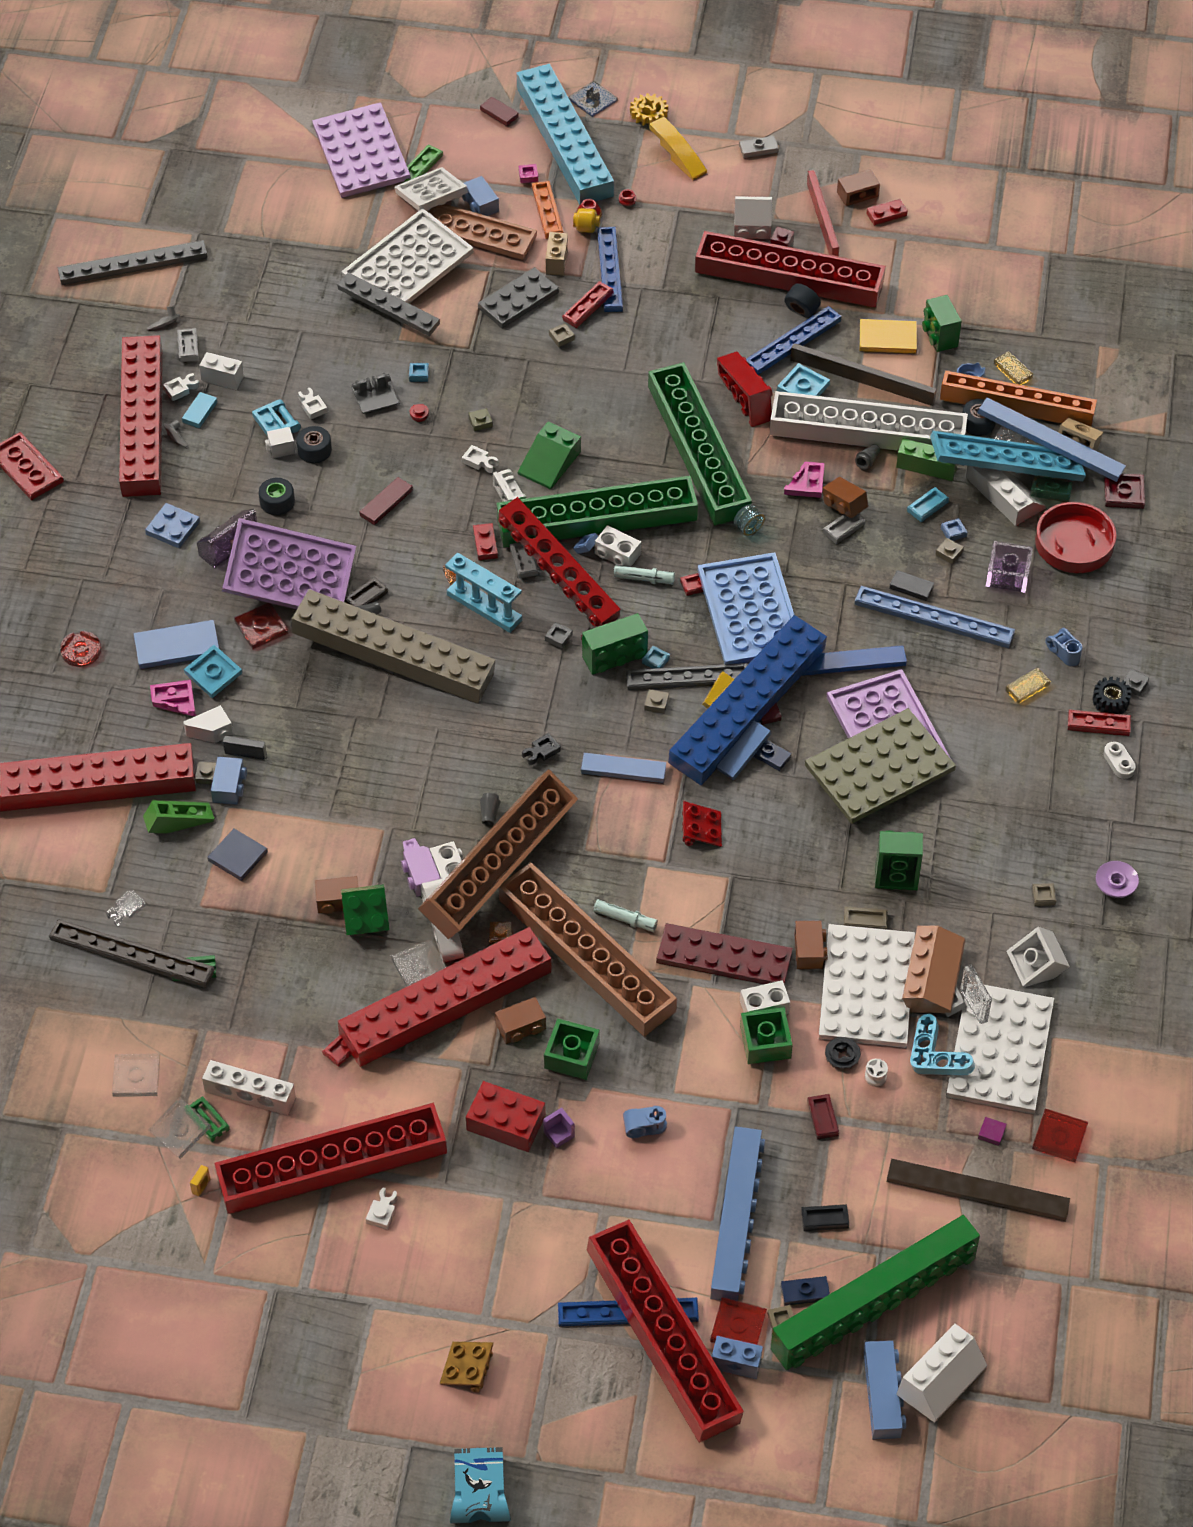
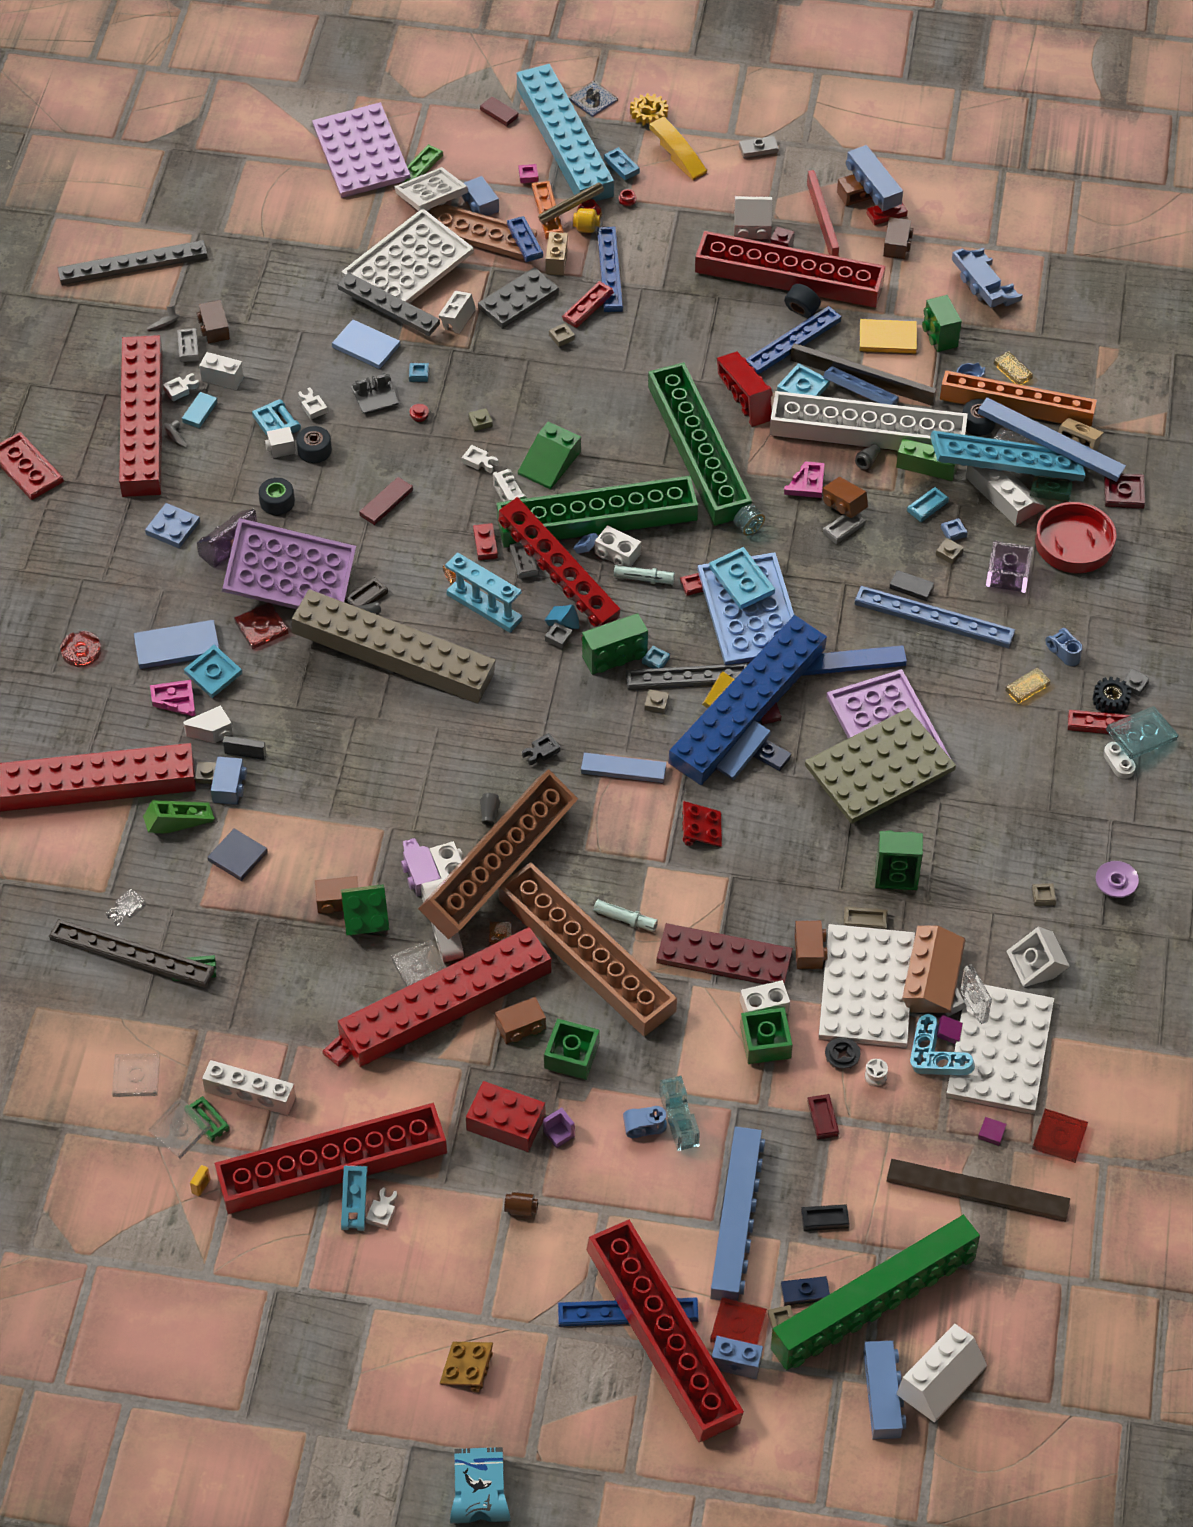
(213, 321): none -> brick
(354, 1197): none -> medium azure plate
(366, 344): none -> light blue tile
(457, 311): none -> white hinge
(521, 1204): none -> reddish brown brick
(525, 239): none -> blue tile
(563, 615): none -> dark azure tile
(571, 203): none -> dark tan axle
(621, 163): none -> dark azure plate
(681, 1122): none -> clear light blue arch
(742, 578): none -> medium azure plate
(860, 386): none -> medium blue tile
(874, 178): none -> medium blue brick
(897, 238): none -> brick
(949, 1029): none -> magenta tile
(982, 279): none -> medium blue bracket
(1142, 732): none -> clear light blue tile

